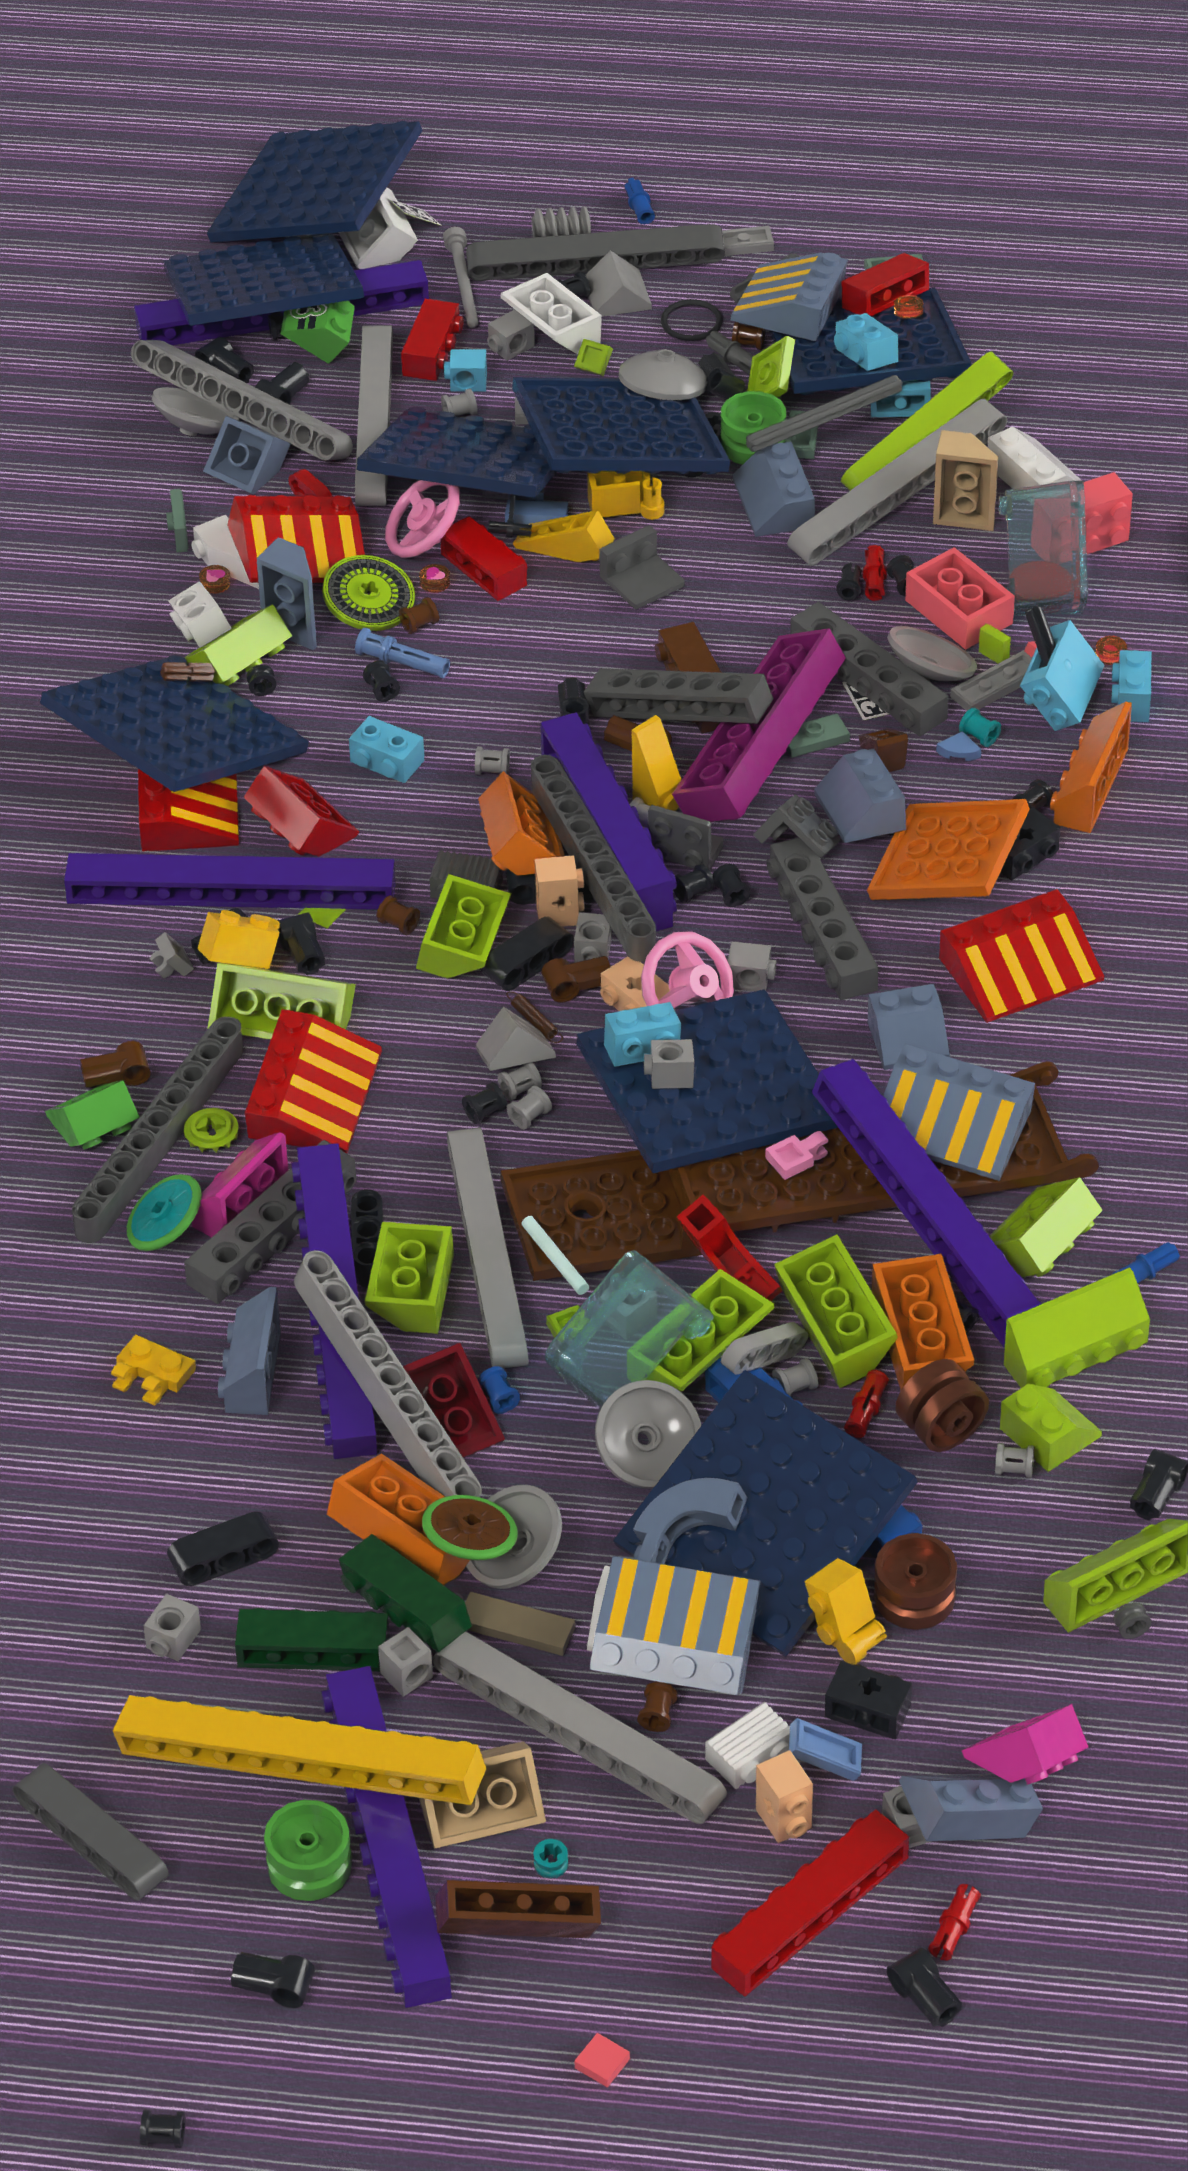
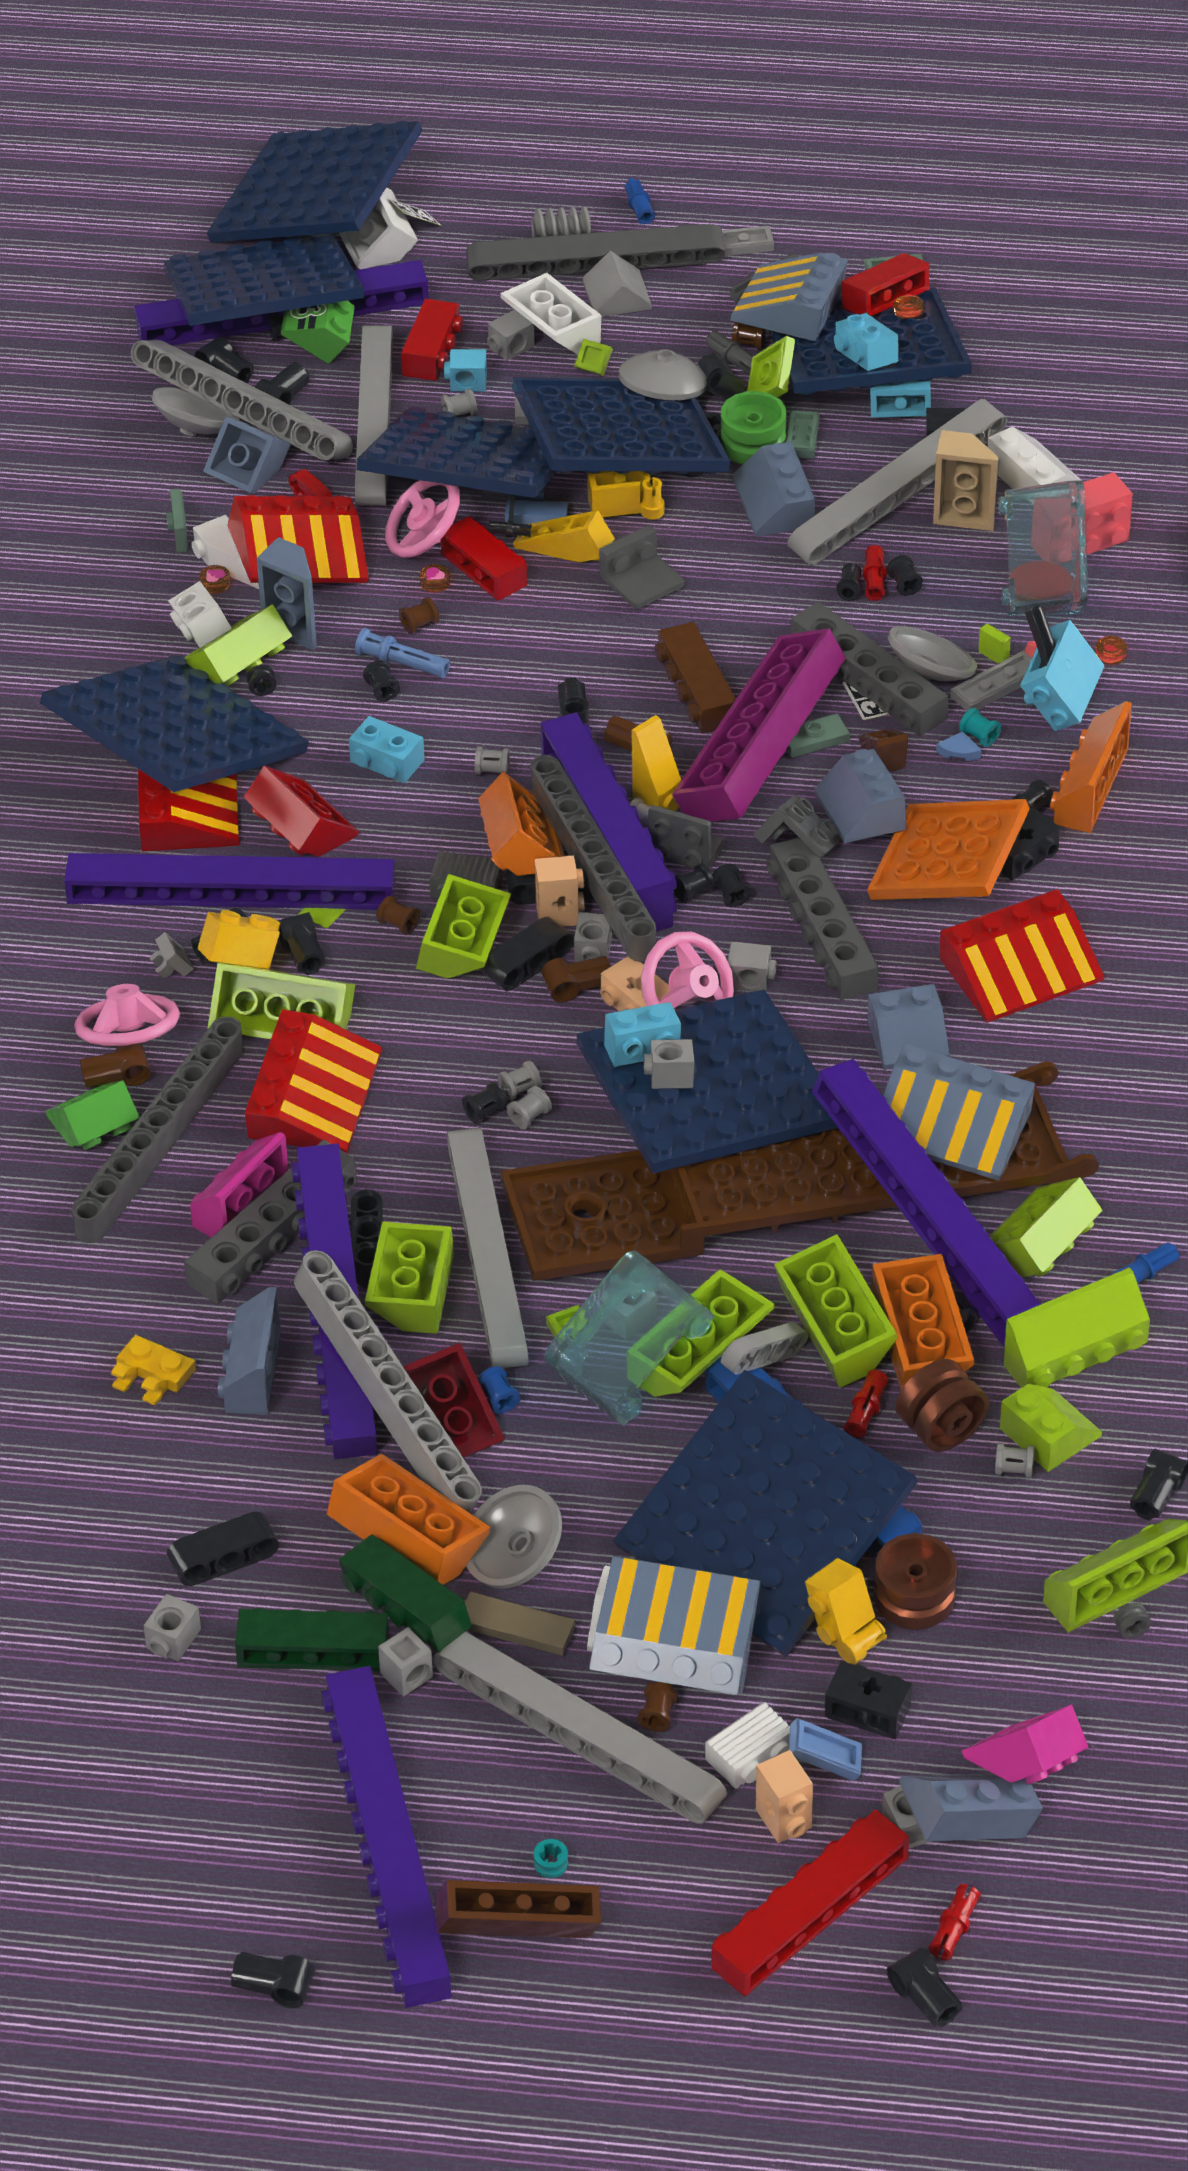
(90, 1831): dark grey beam -> none
(126, 1012): none -> bright pink piece
(162, 2128): black bush -> none
(164, 1212): teal wheel -> none
(180, 672): reddish brown piece -> none
(221, 1121): lime gear -> none
(300, 1749): yellow brick -> none
(308, 1850): bright green wheel -> none
(347, 586): piece -> none
(455, 242): light grey piece -> none
(469, 1527): reddish brown wheel -> none
(504, 1801): tan slope -> none
(512, 1042): light grey slope -> none
(534, 1016): reddish brown piece -> none
(555, 1255): light aqua bar -> none
(578, 284): black bush -> none
(602, 2060): coral tile -> none
(650, 1410): light grey dish -> none
(679, 695): dark grey brick -> none
(684, 1507): sand blue arch -> none
(685, 303): black tyre -> none
(723, 1249): red arch -> none
(795, 1156): bright pink plate -> none
(797, 1377): light grey bush -> none
(823, 413): dark grey axle -> none
(959, 597): coral brick -> none
(978, 382): lime beam -> none
(1134, 682): medium azure brick -> none

